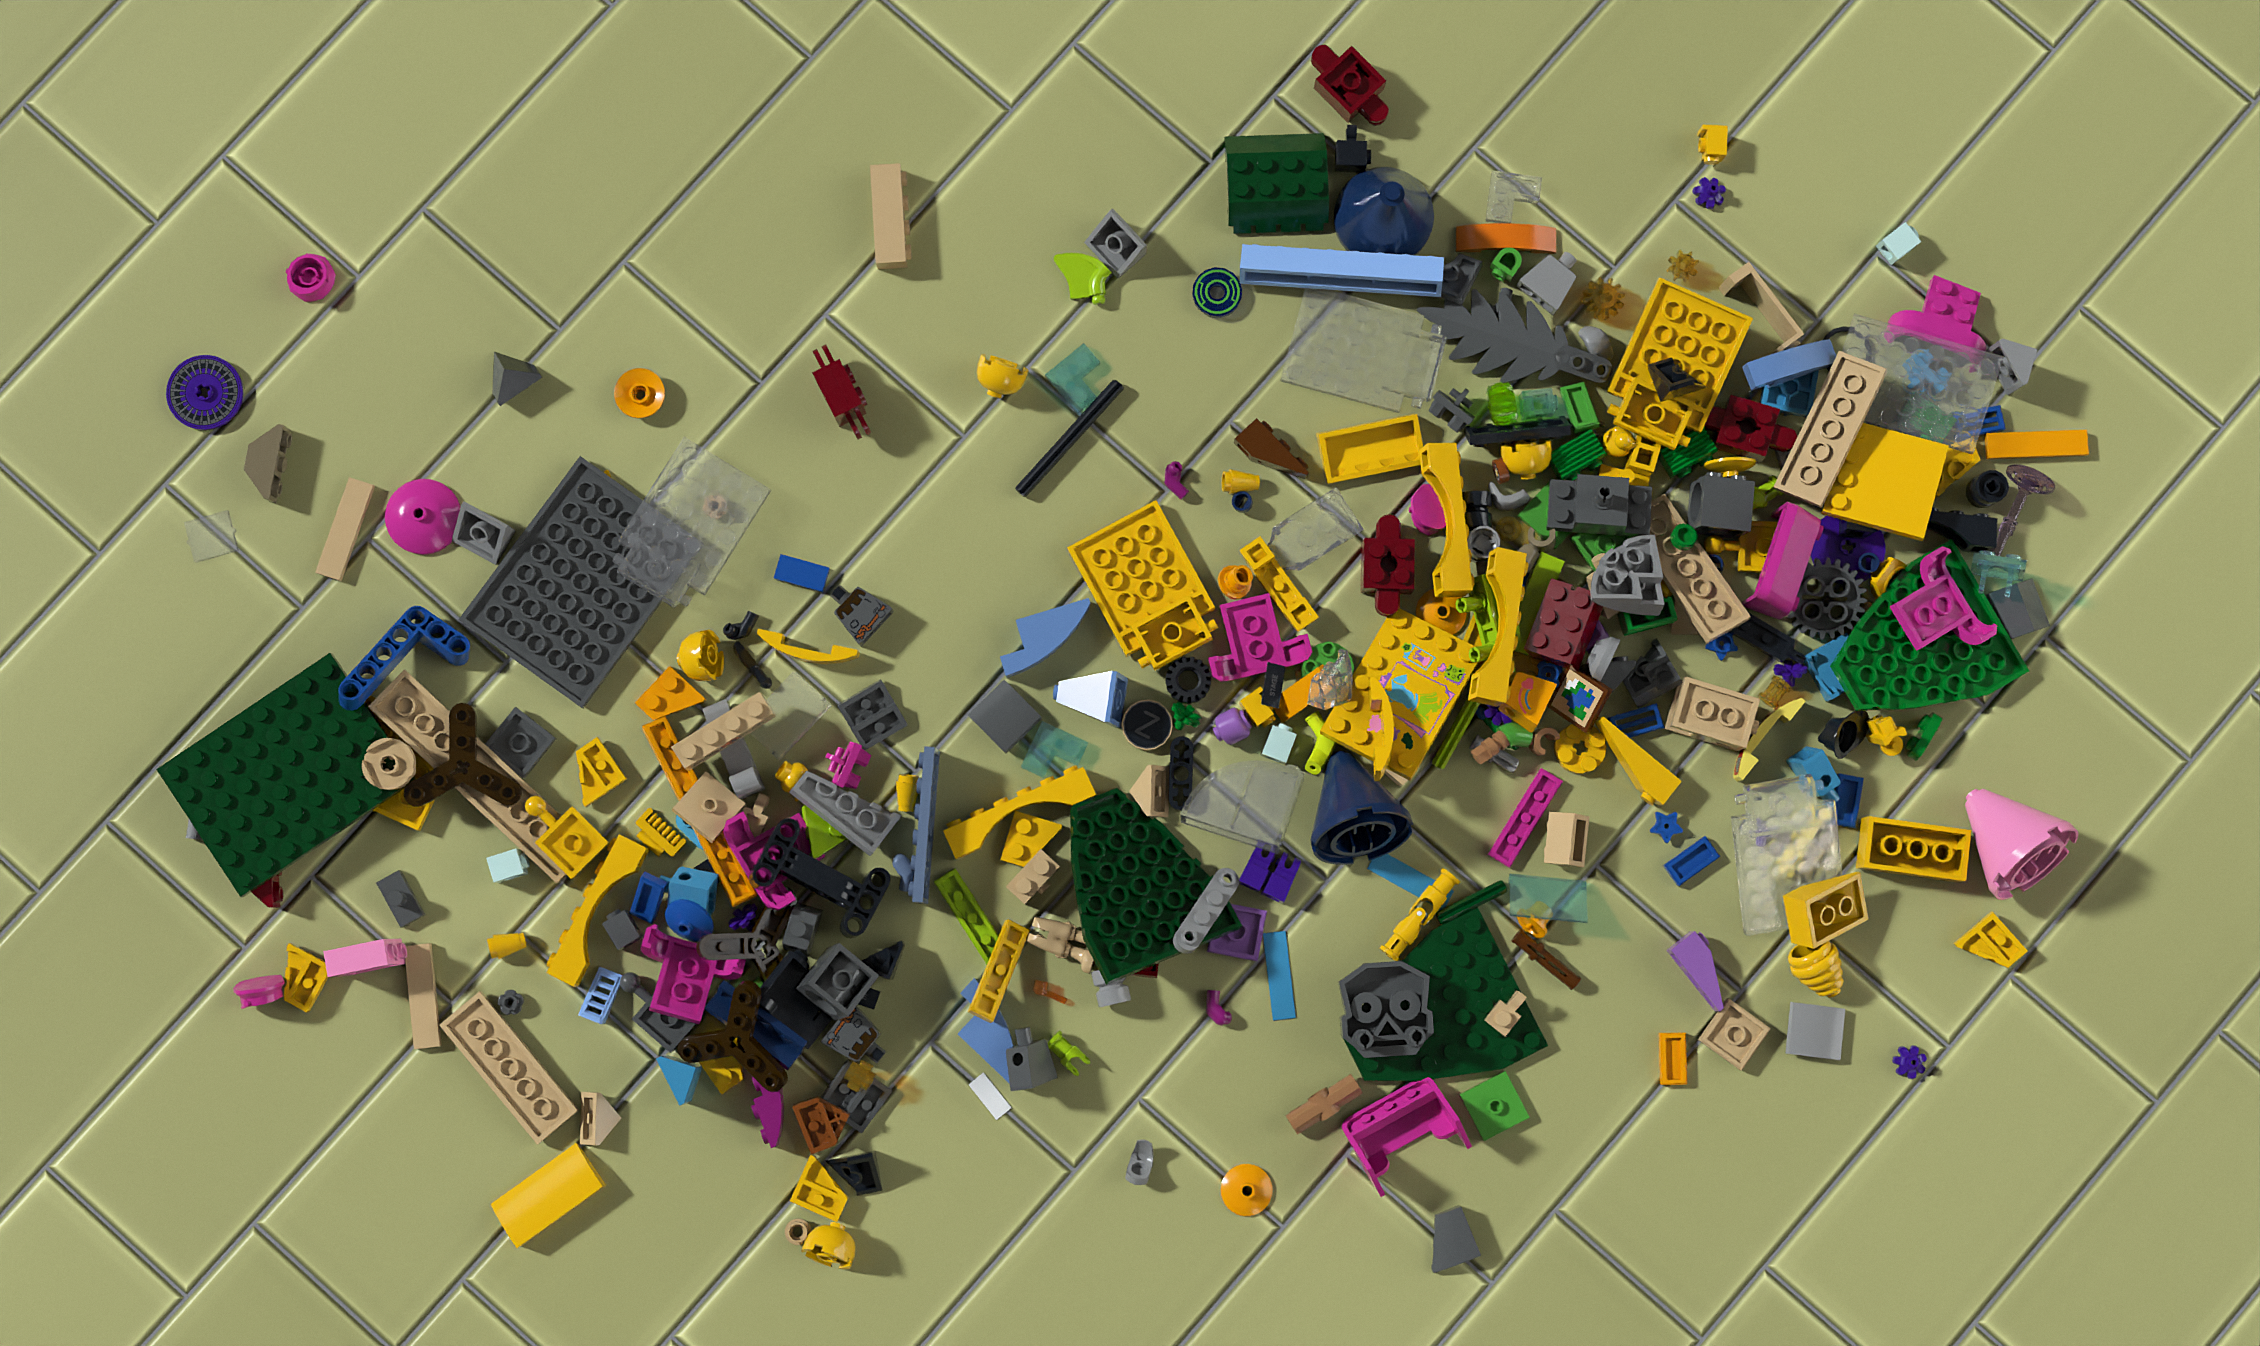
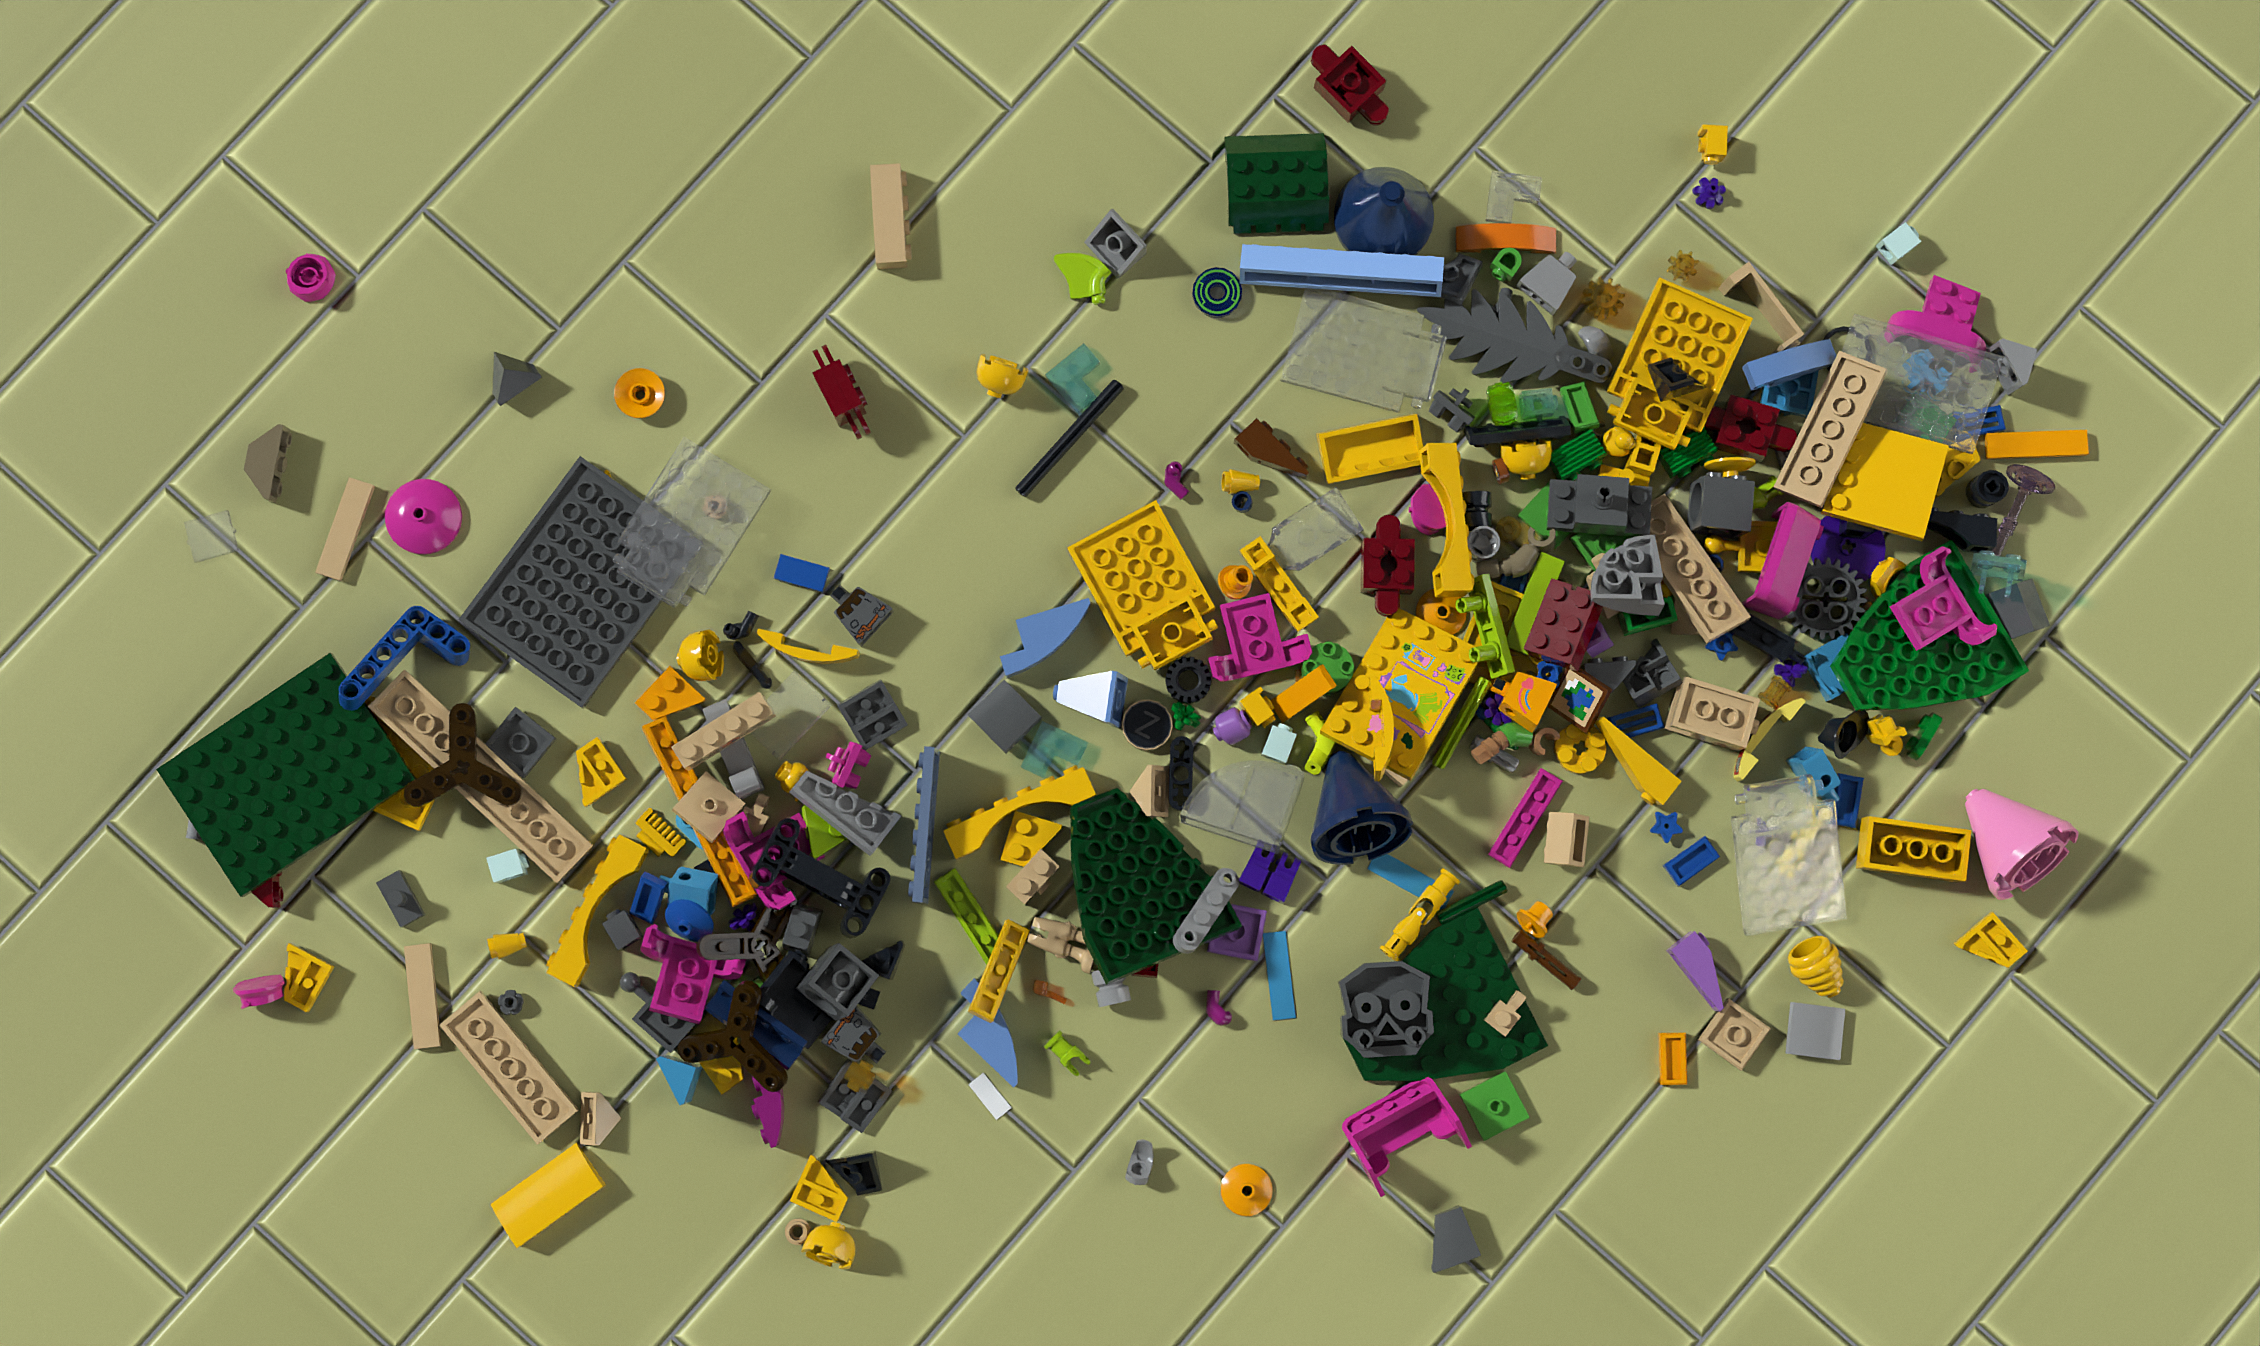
(185, 388): piece -> none
(365, 957): bright pink window -> none
(384, 778): tan plate -> none
(482, 533): light grey slope -> none
(569, 840): yellow plate -> none
(600, 1018): light blue slope -> none
(820, 1122): dark orange slope -> none
(902, 866): sand blue arm -> none
(906, 792): yellow cone -> none
(1029, 1062): dark grey torso -> none
(1273, 685): black sticker -> none
(1324, 1104): medium nougat piece -> none
(1332, 684): clear slope -> none
(1351, 154): black brick -> none
(1505, 575): yellow arch -> none
(1507, 502): light grey hair -> none
(1548, 898): clear light blue piece -> none
(1601, 656): light grey piece -> none
(1683, 537): green tile -> none
(1825, 909): yellow slope -> none
(1874, 563): dark blue hinge -> none
(1905, 1059): dark purple plant -> none

